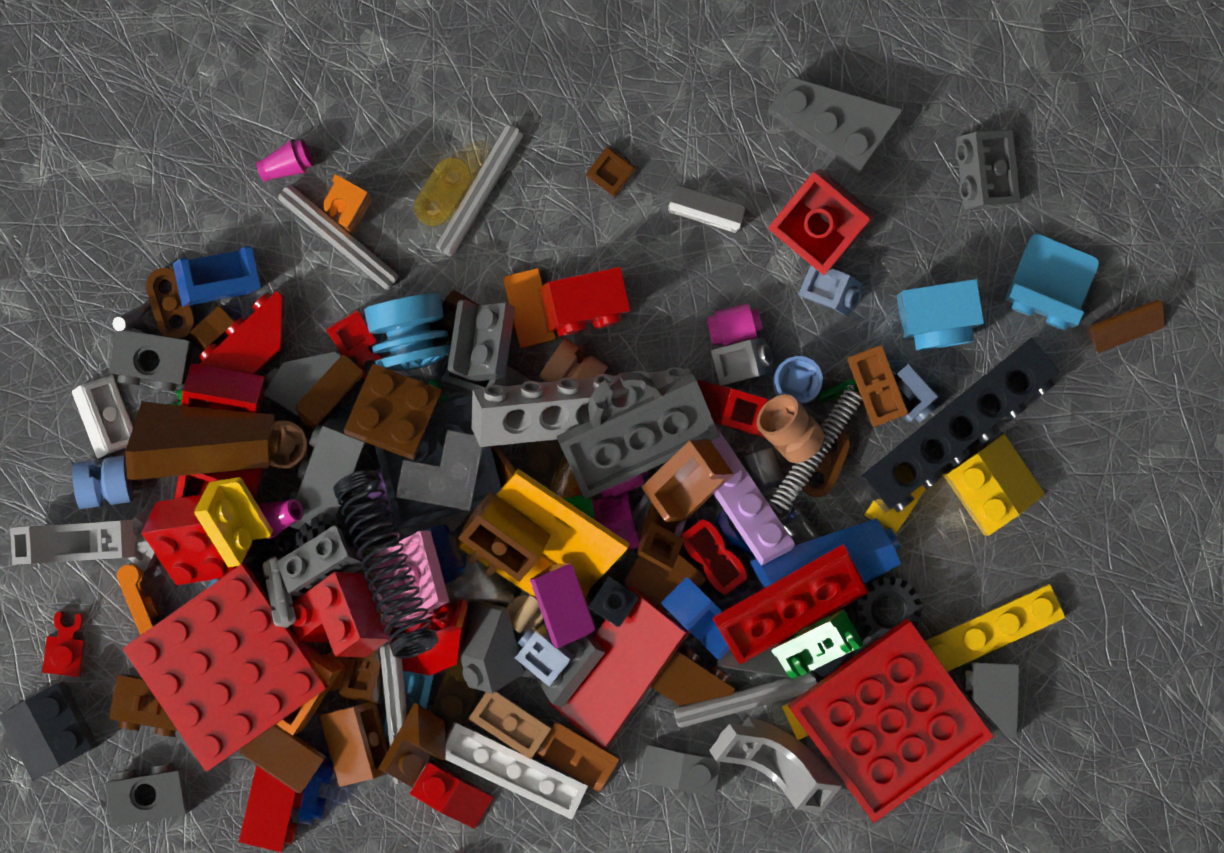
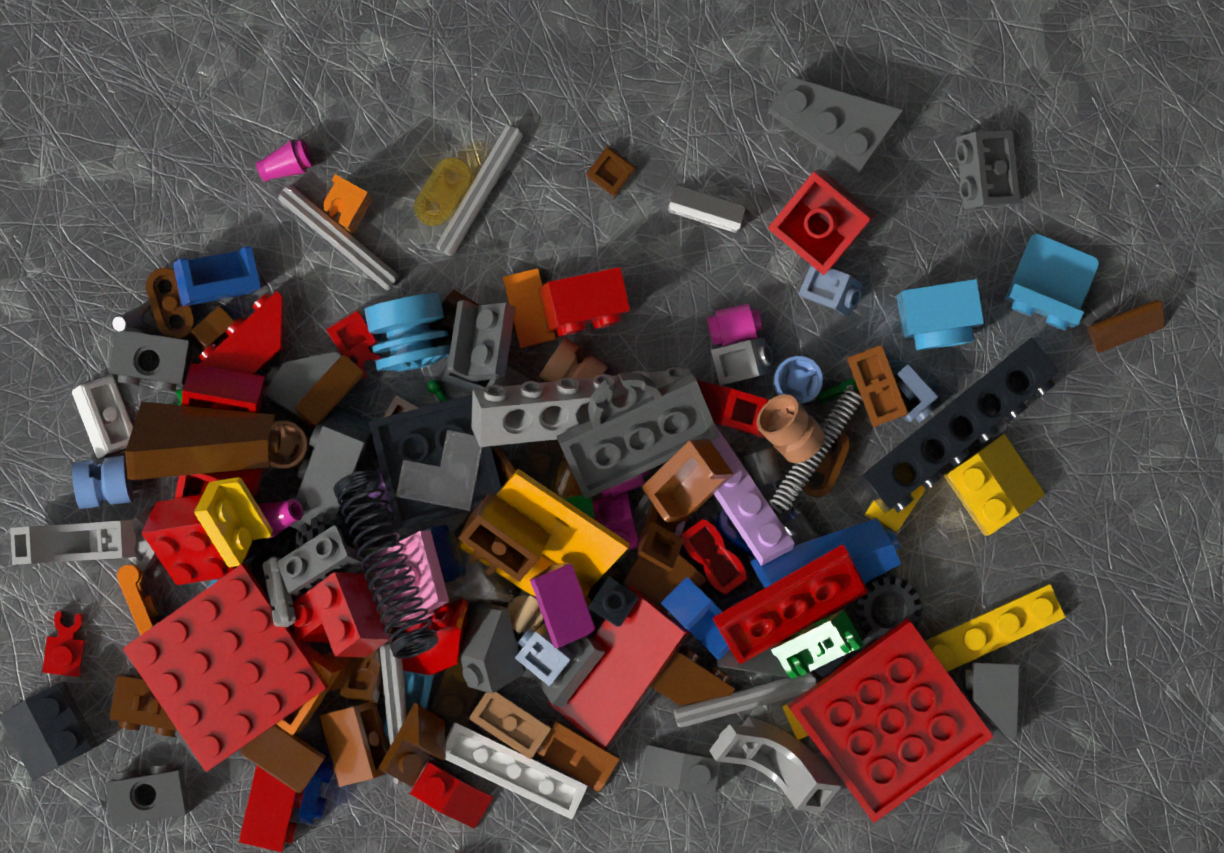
(393, 411): reddish brown plate -> none

